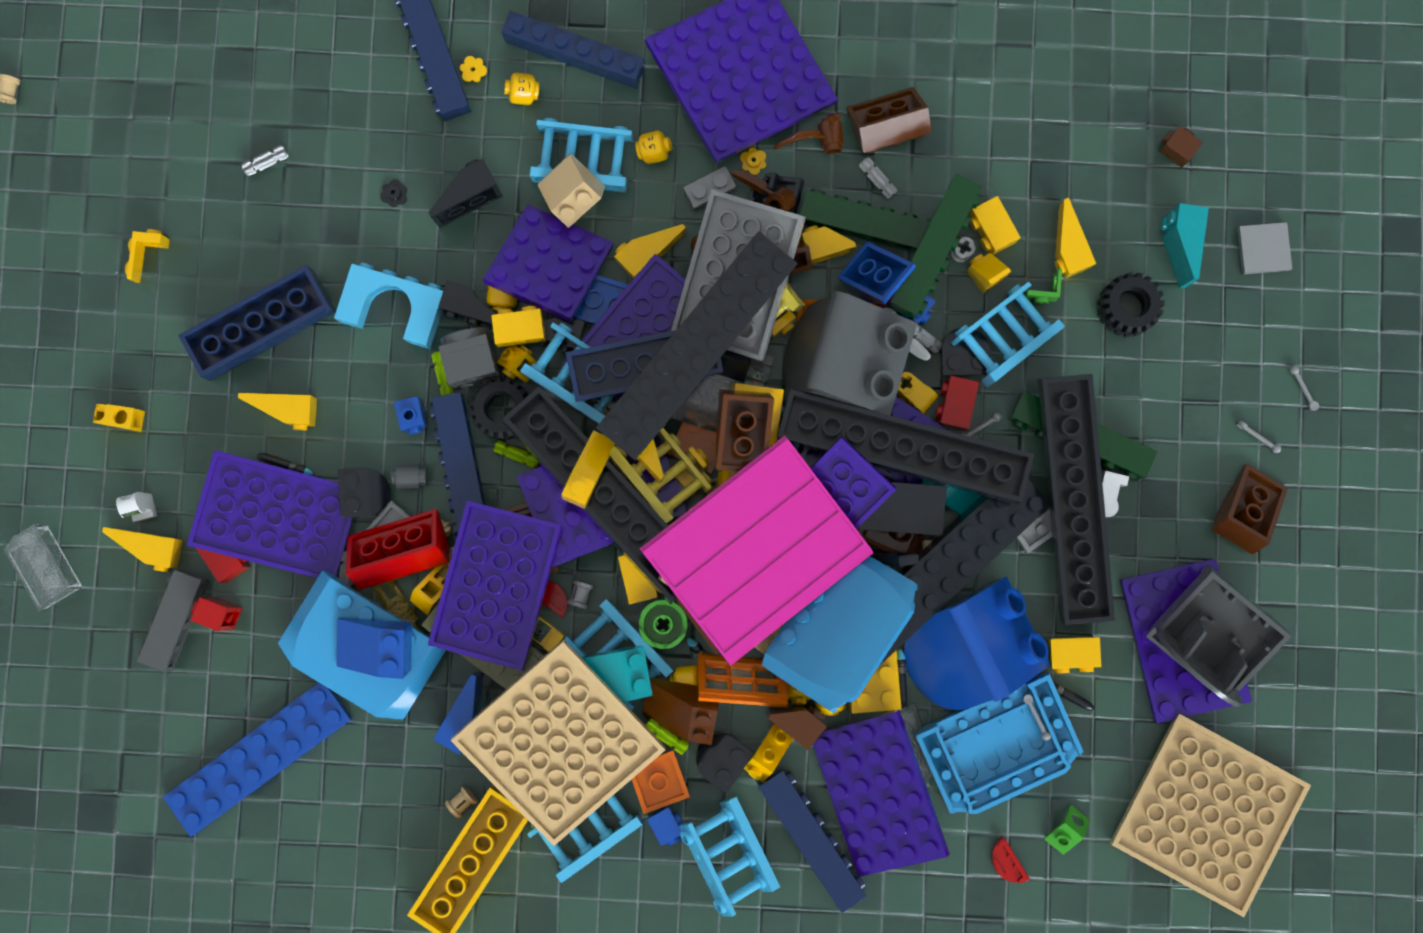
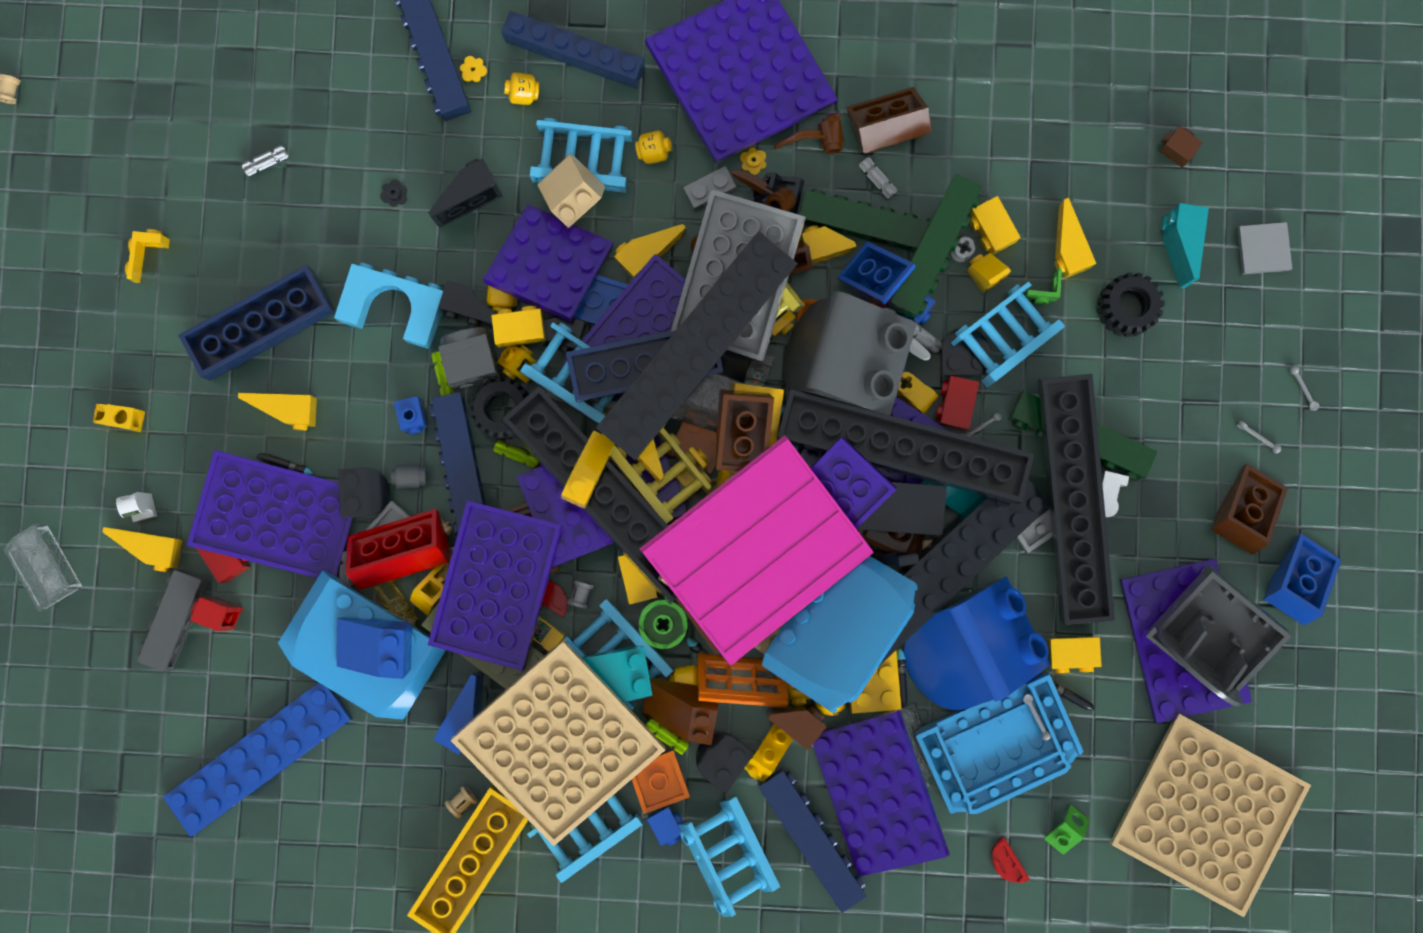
(1303, 581): none -> blue slope

